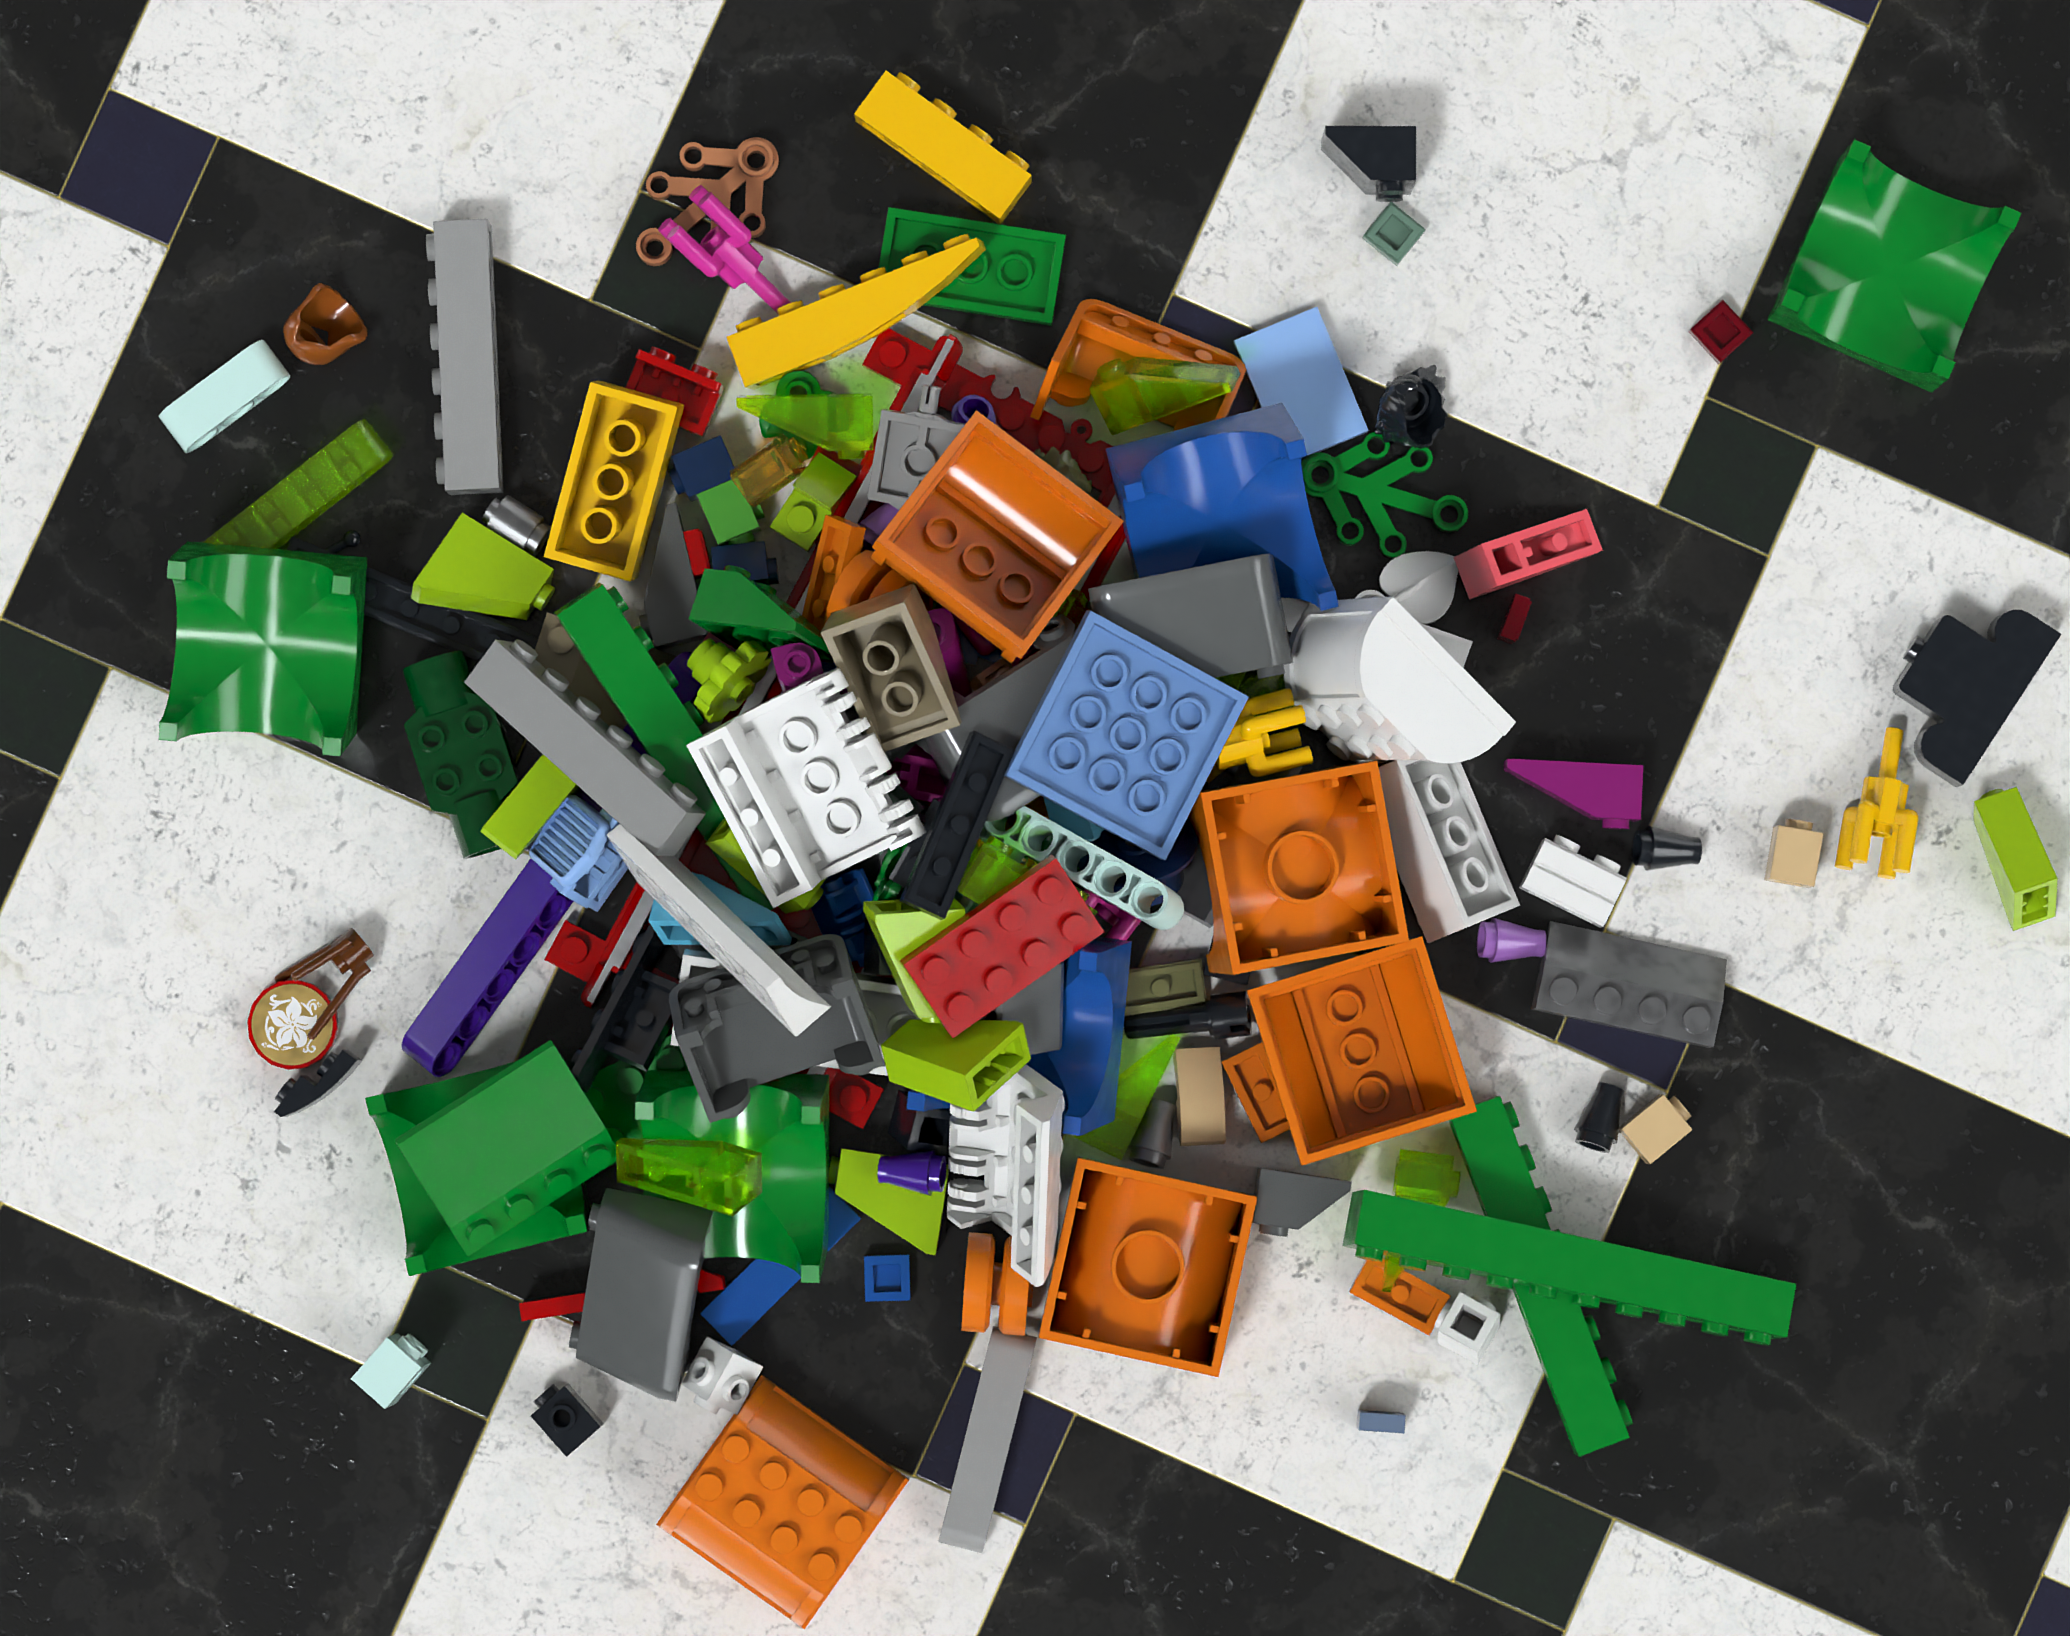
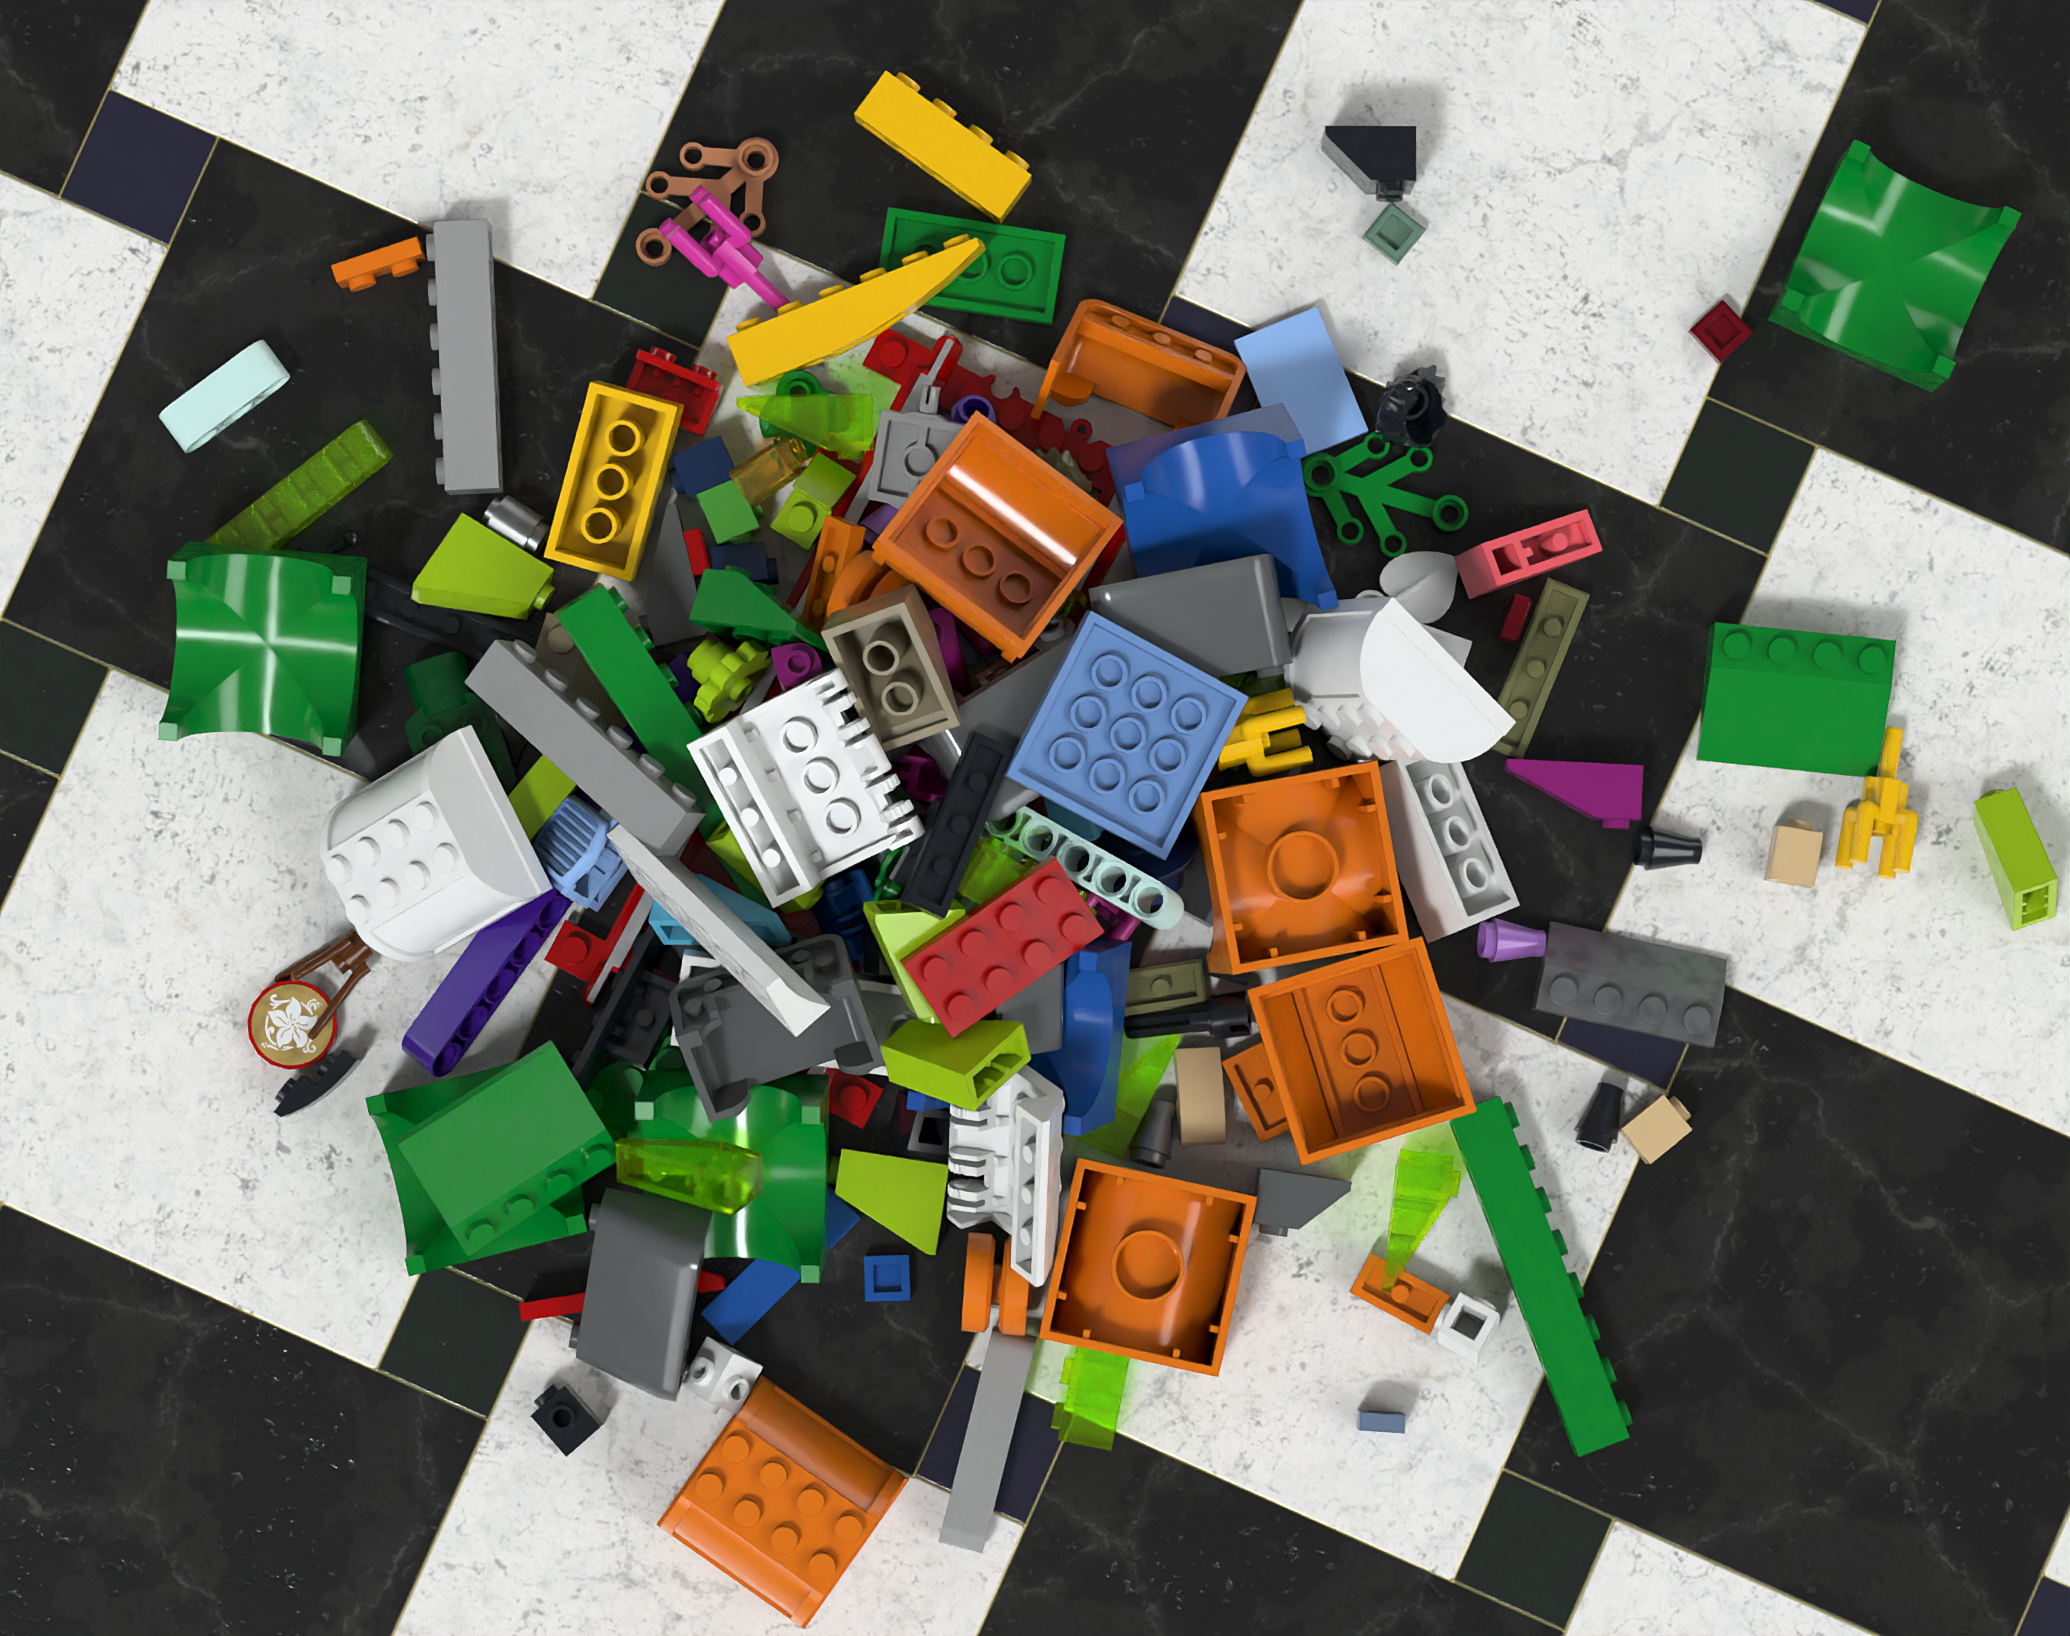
(327, 311): dark orange hair -> none
(362, 270): none -> orange plate
(392, 1369): light aqua brick -> none
(430, 852): none -> white container
(914, 1171): dark purple cone -> none
(1091, 1398): none -> clear neon green brick
(1153, 388): clear neon green slope -> none
(1538, 663): none -> olive tile
(1568, 1265): green brick -> none
(1573, 881): white brick -> none
(1795, 700): none -> green slope
(1970, 685): black brick -> none

